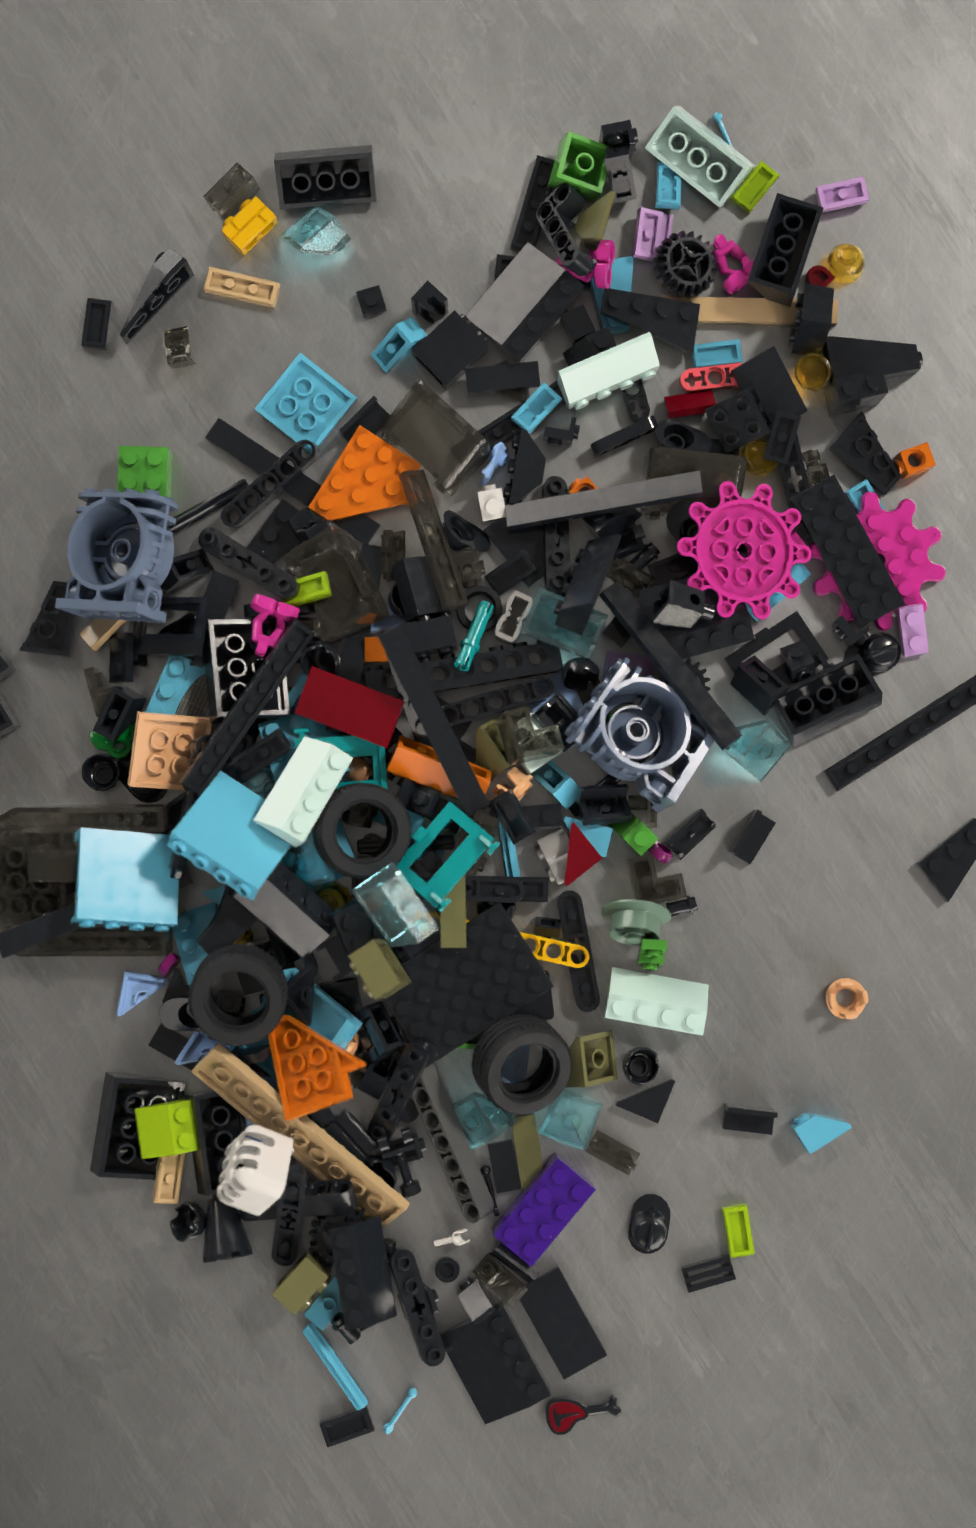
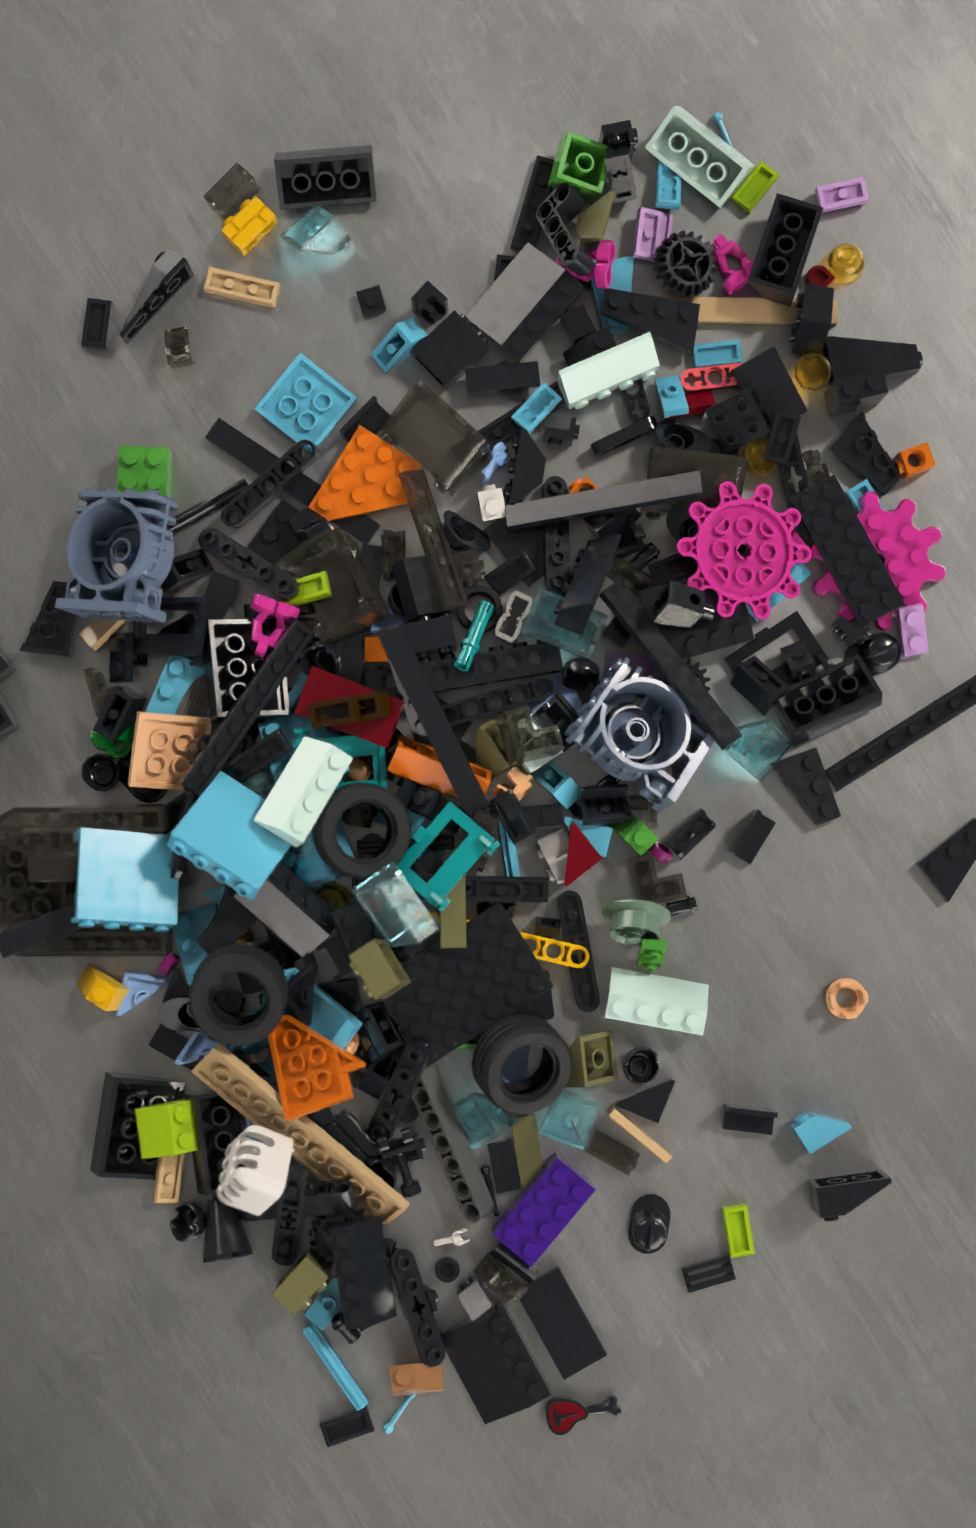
(101, 989): none -> yellow slope
(350, 710): none -> dark brown slope
(416, 1379): none -> medium nougat slope
(639, 1134): none -> tan tile
(671, 396): none -> medium azure plate
(810, 784): none -> black wing
(843, 1193): none -> black slope

